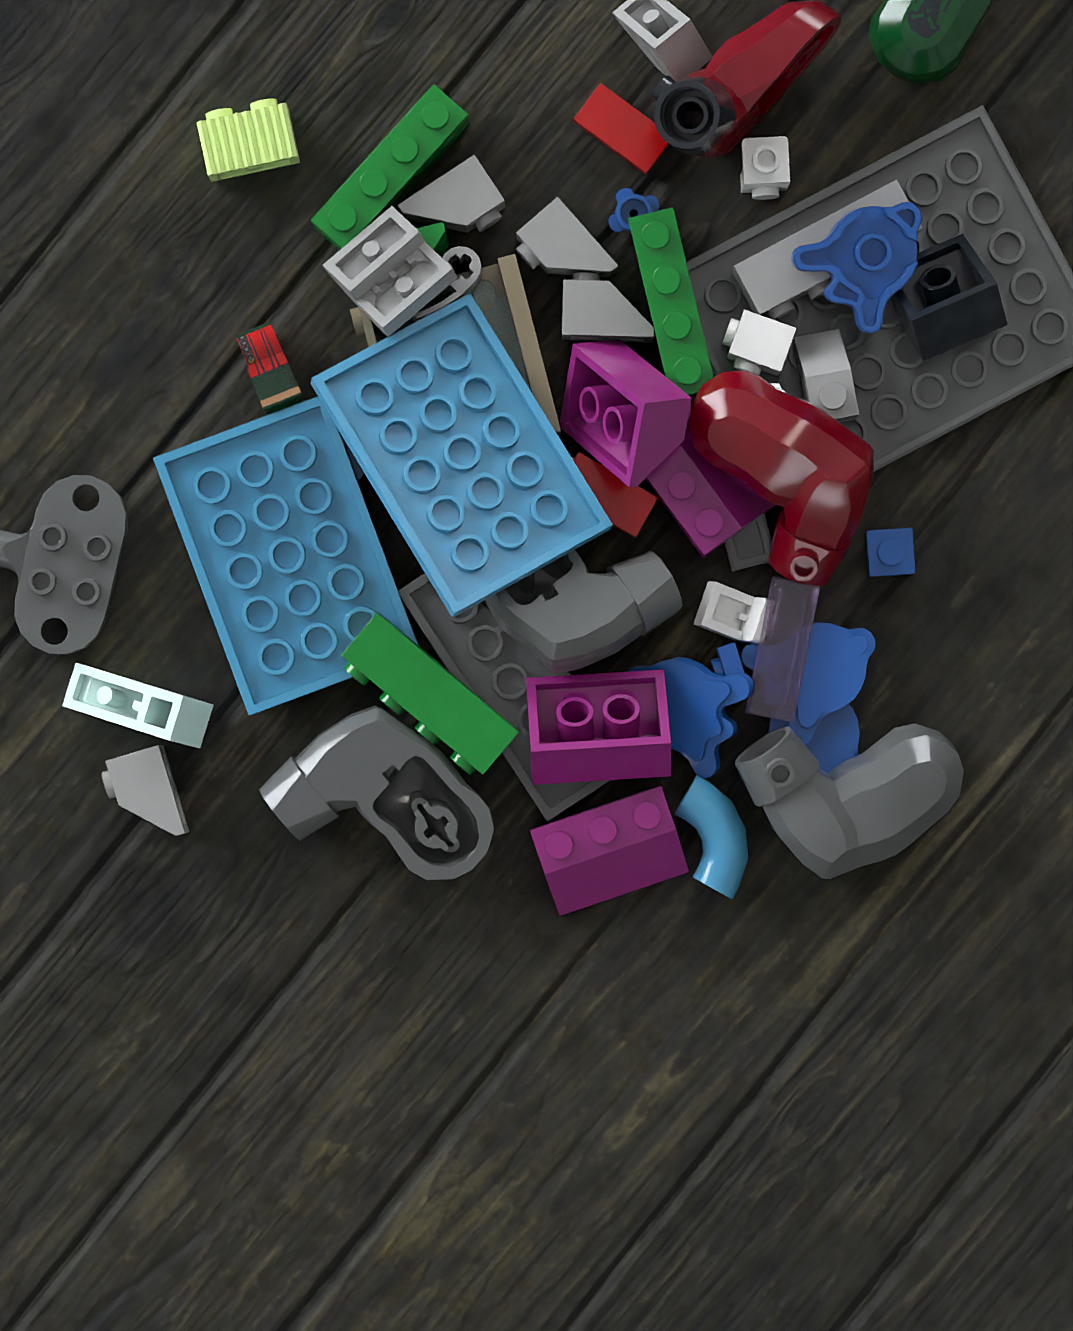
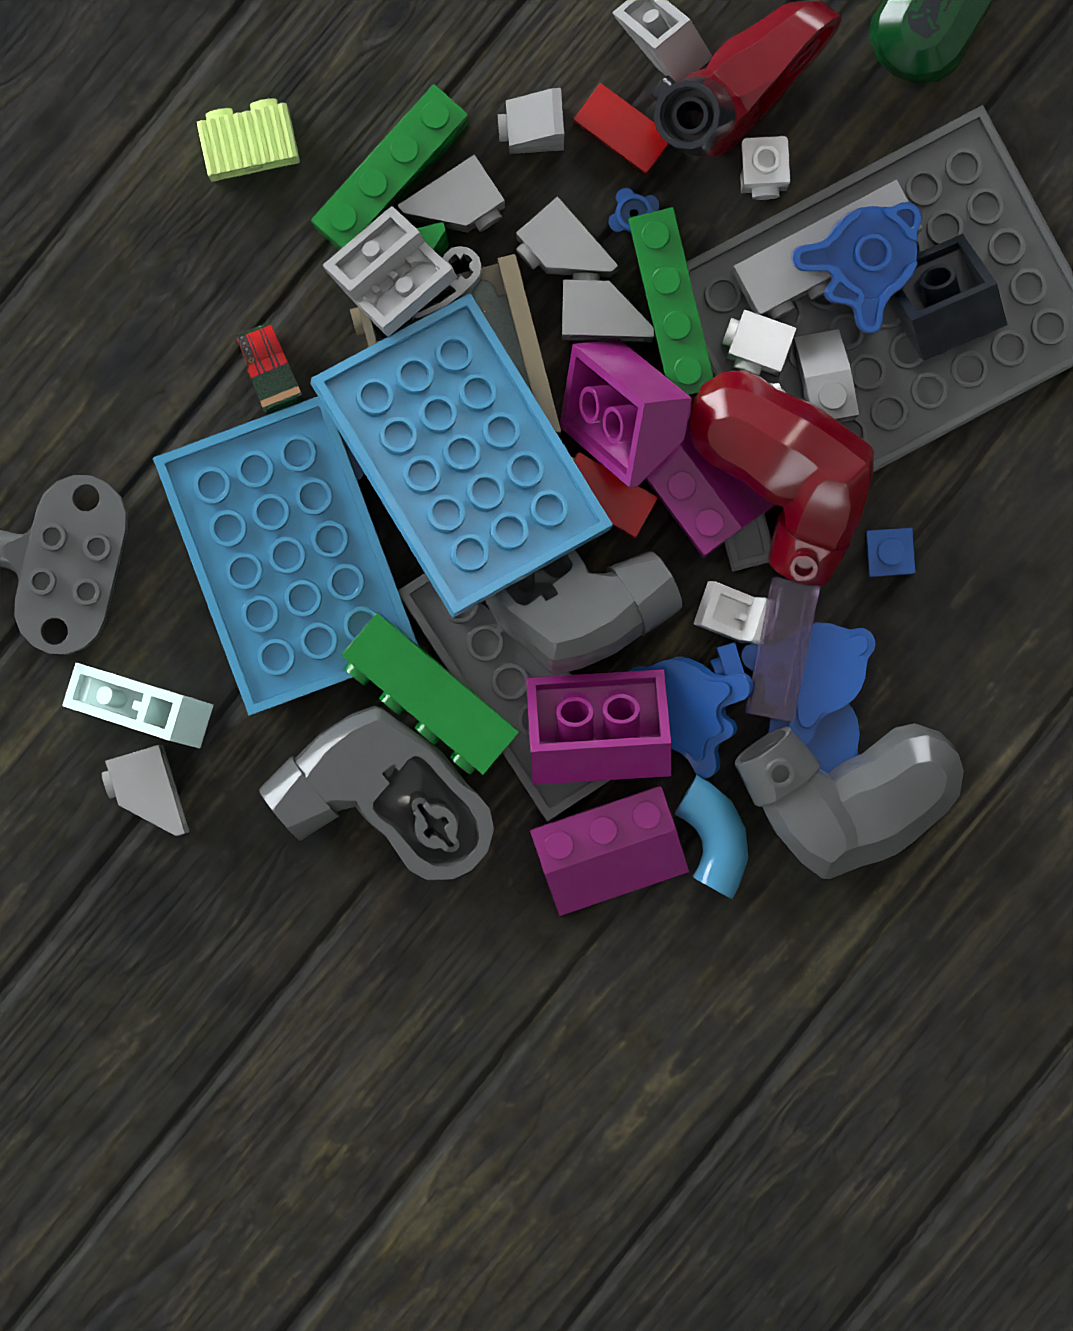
(533, 122): none -> light grey slope

